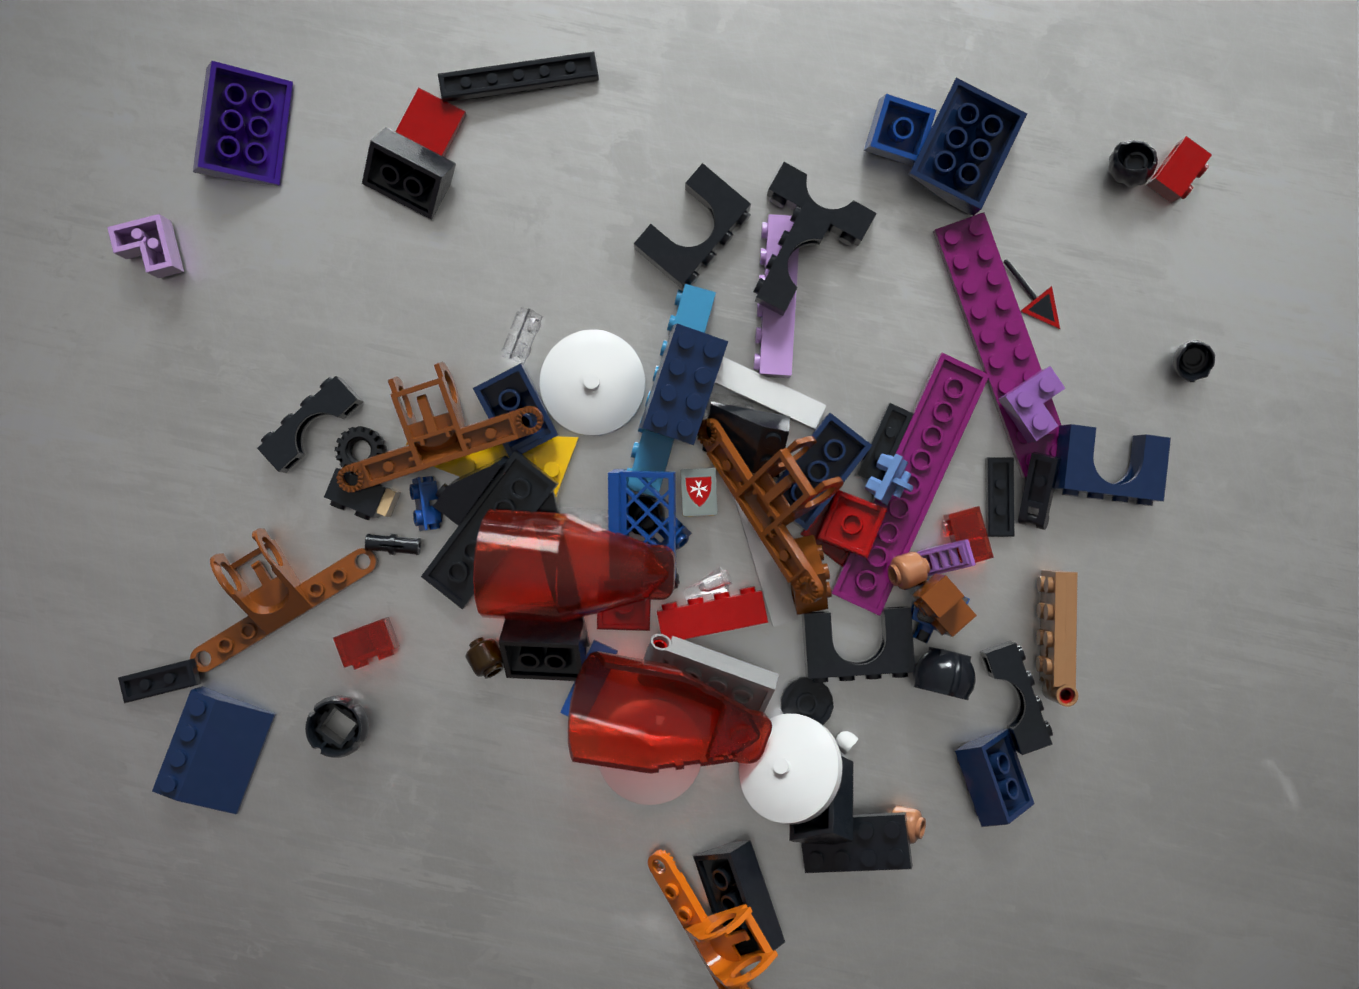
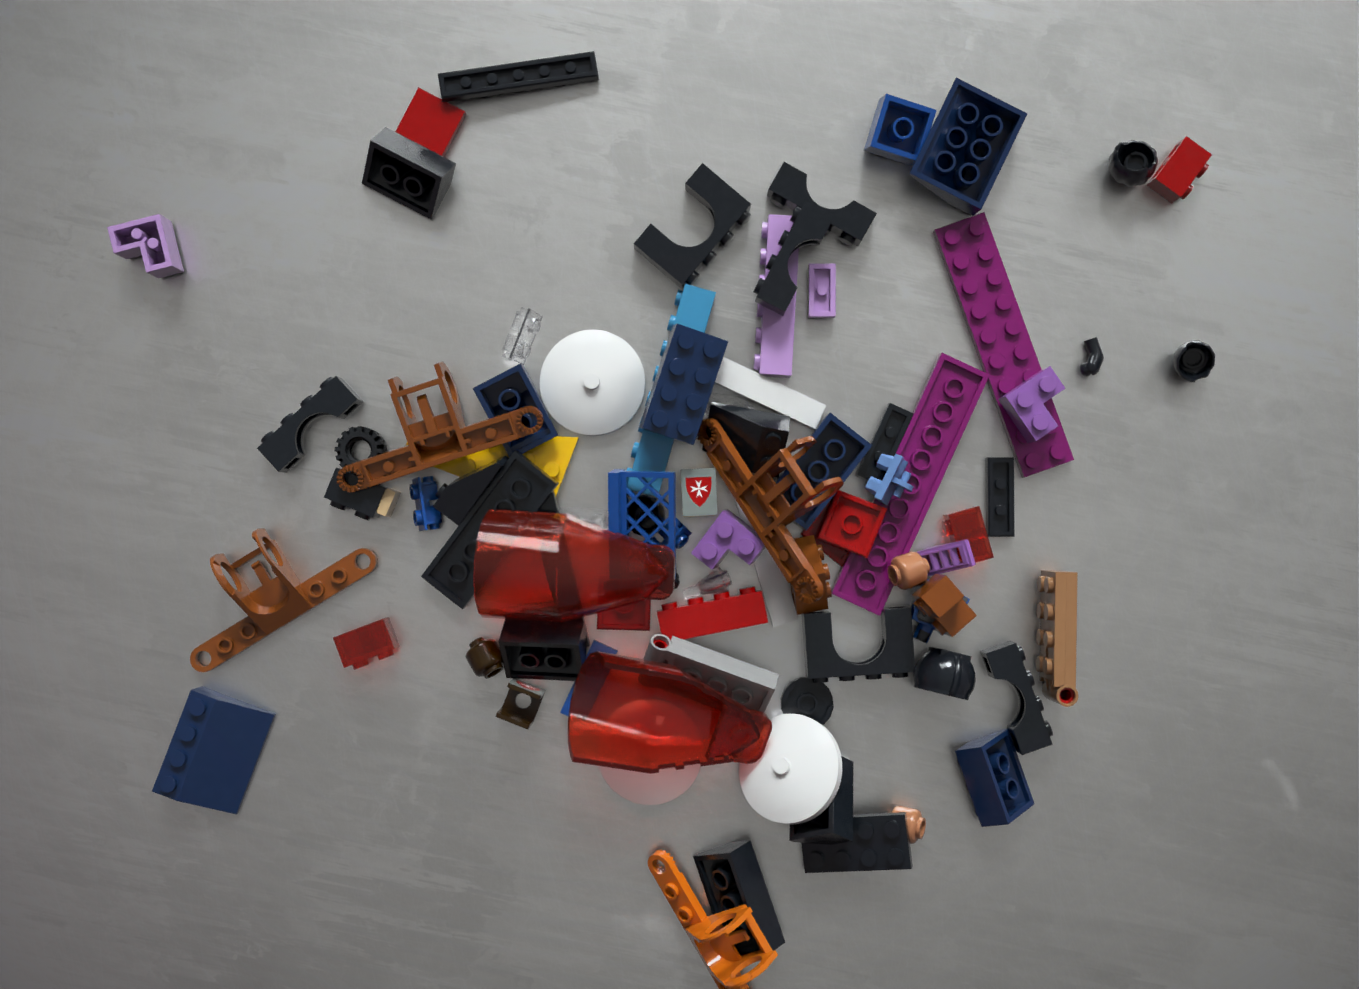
(159, 680): black tile -> none
(242, 125): dark purple slope -> none
(327, 740): black piece -> none
(393, 544): black pin -> none
(512, 712): none -> dark brown piece
(728, 534): none -> medium lavender brick
(821, 290): none -> lavender plate
(845, 741): white hinge -> none
(1039, 489): black plate -> none
(1041, 307): piece -> none
(1095, 358): none -> black arm
(1143, 481): dark blue arch -> none

